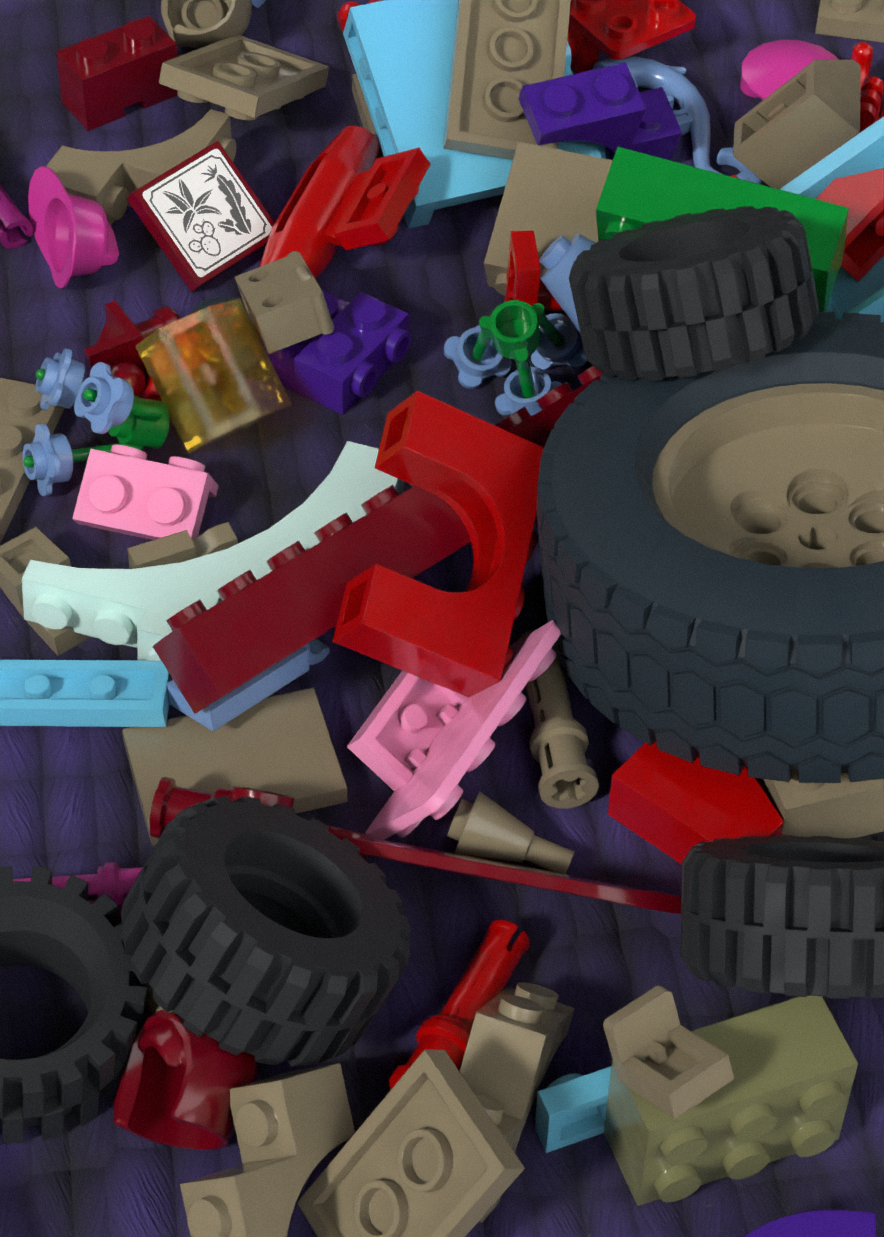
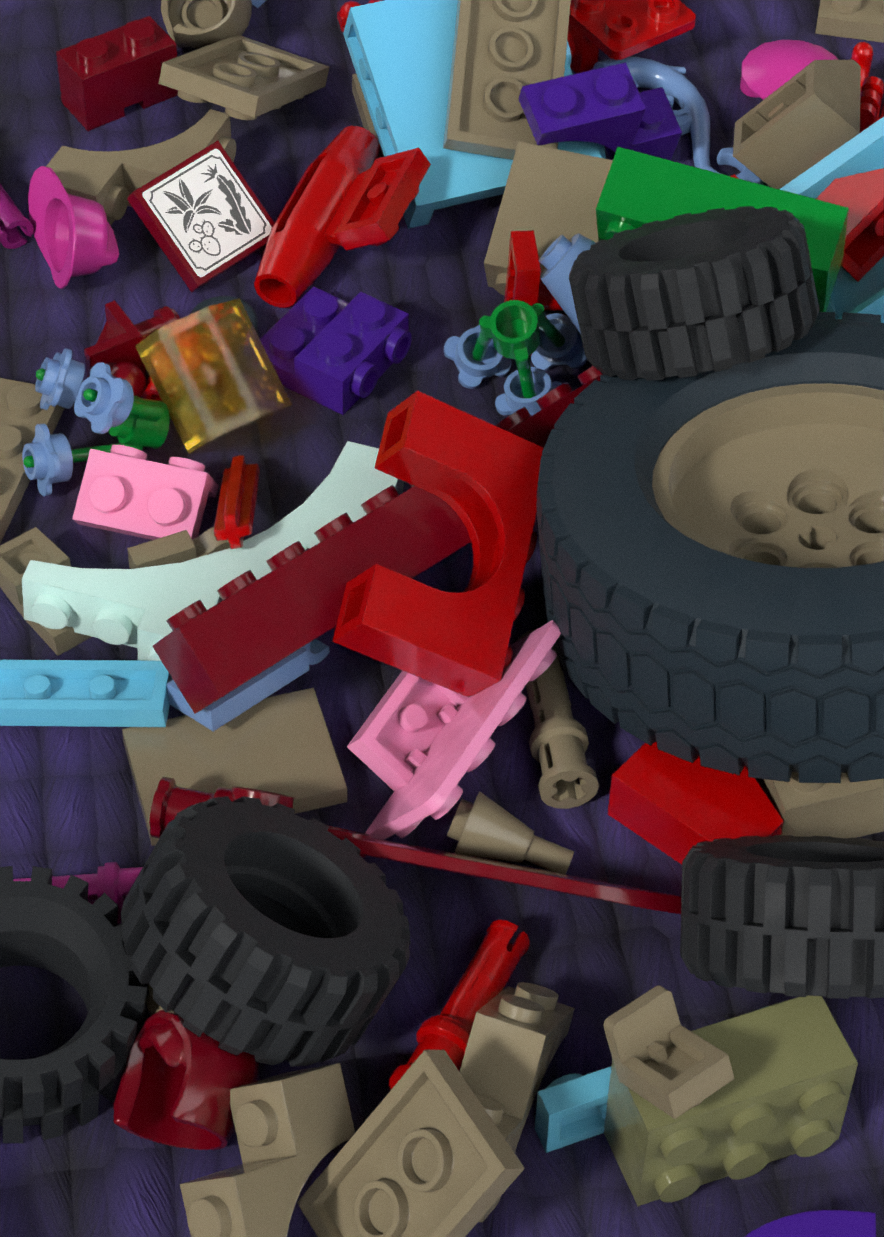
(237, 502): none -> red axle
(284, 302): dark tan piece -> none

